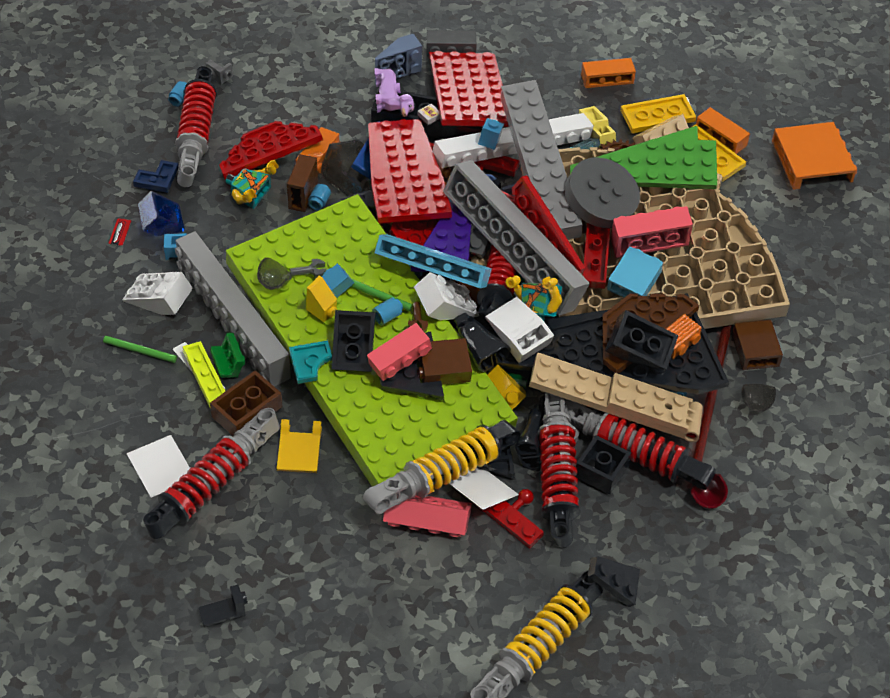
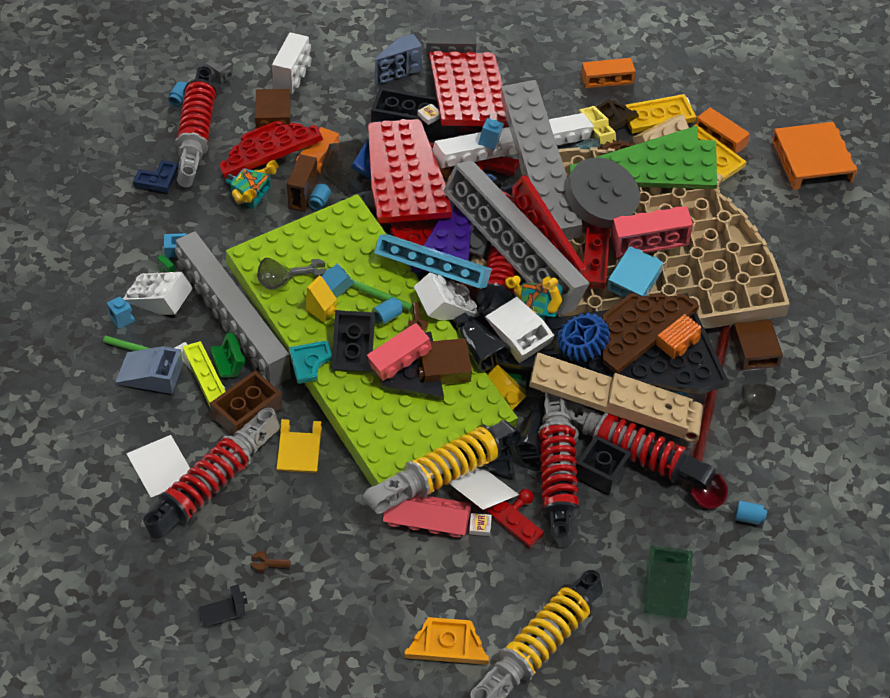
(119, 312): none -> dark azure brick
(120, 231): sticker -> none
(151, 369): none -> sand blue slope
(160, 215): clear blue slope -> none
(165, 264): none -> green tile
(266, 562): none -> reddish brown bar
(272, 106): none -> reddish brown brick
(291, 62): none -> white brick
(388, 92): lavender animal -> none
(447, 641): none -> light orange wing
(480, 524): none -> tile
(571, 340): none -> blue gear
(616, 578): black wing -> none
(617, 114): none -> dark brown wing
(641, 341): black slope -> none
(668, 581): none -> clear green slope
(750, 512): none -> dark azure brick

